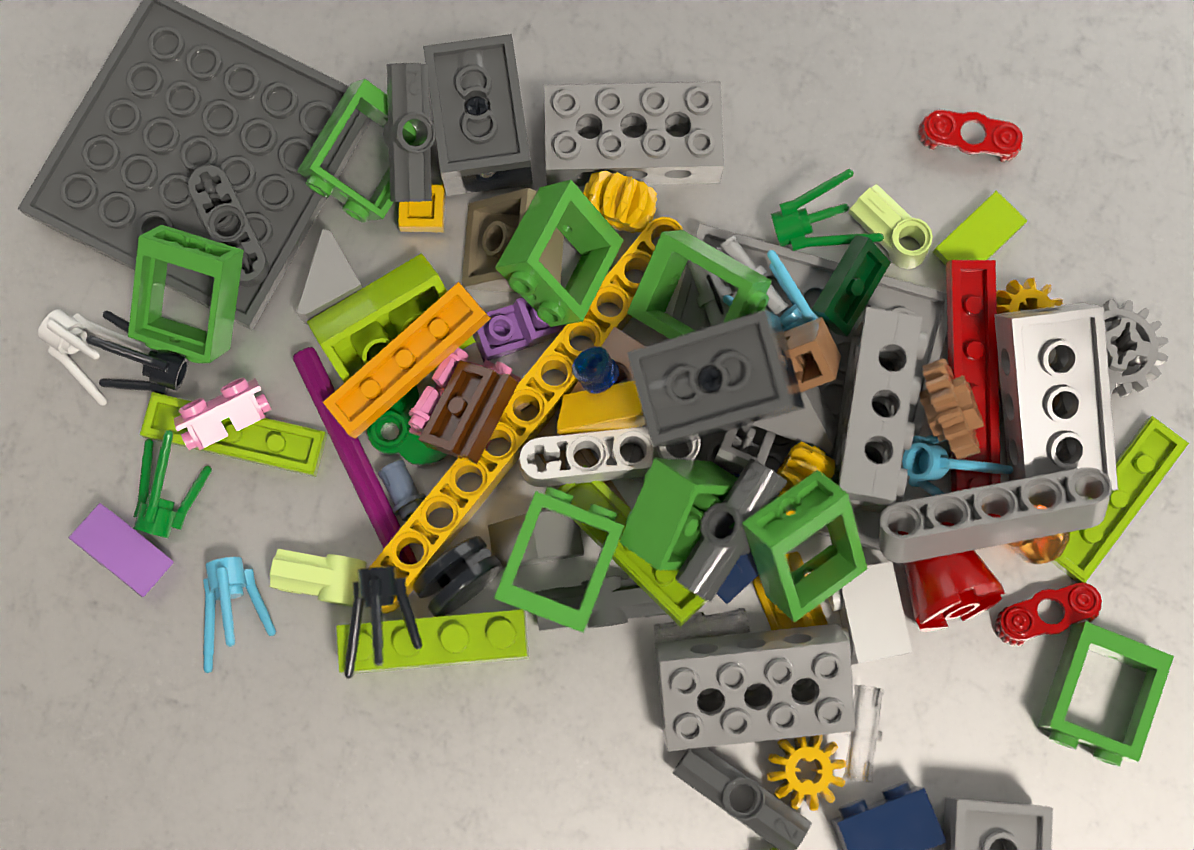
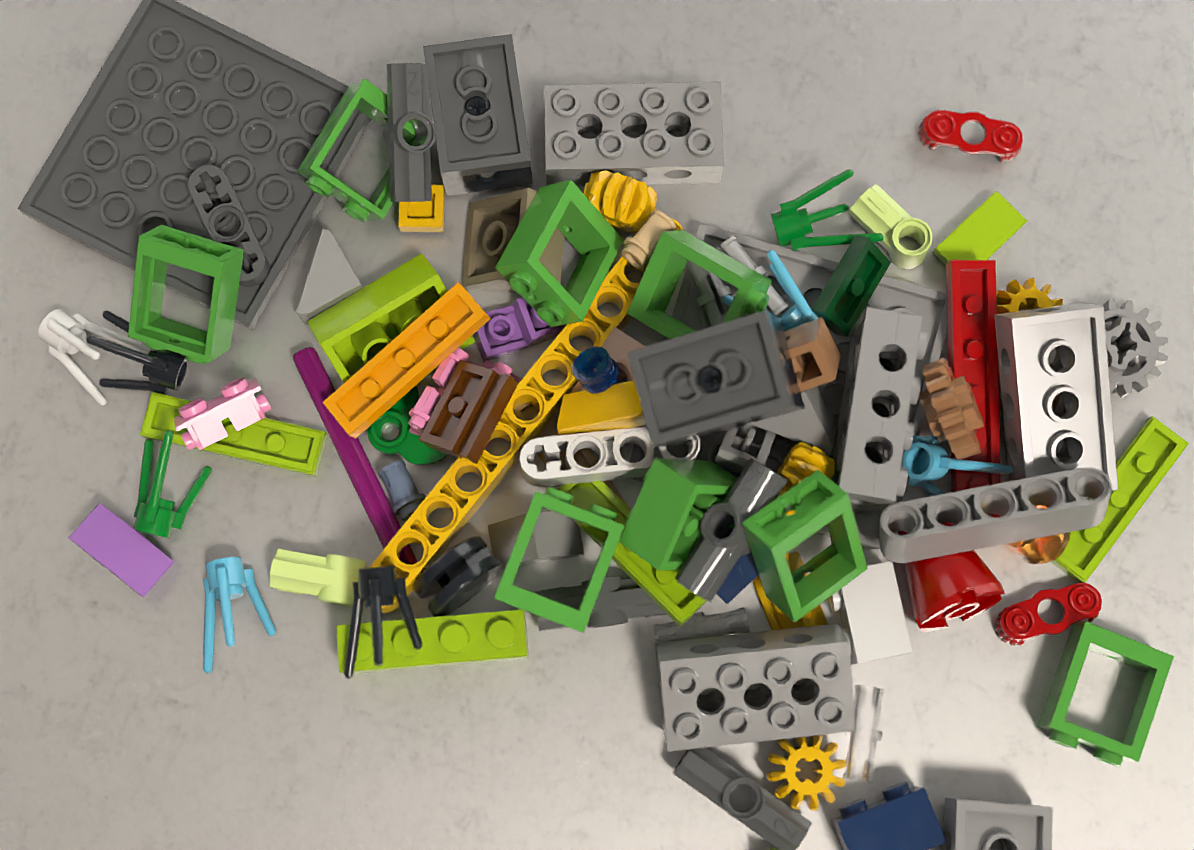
(641, 247): none -> tan pin

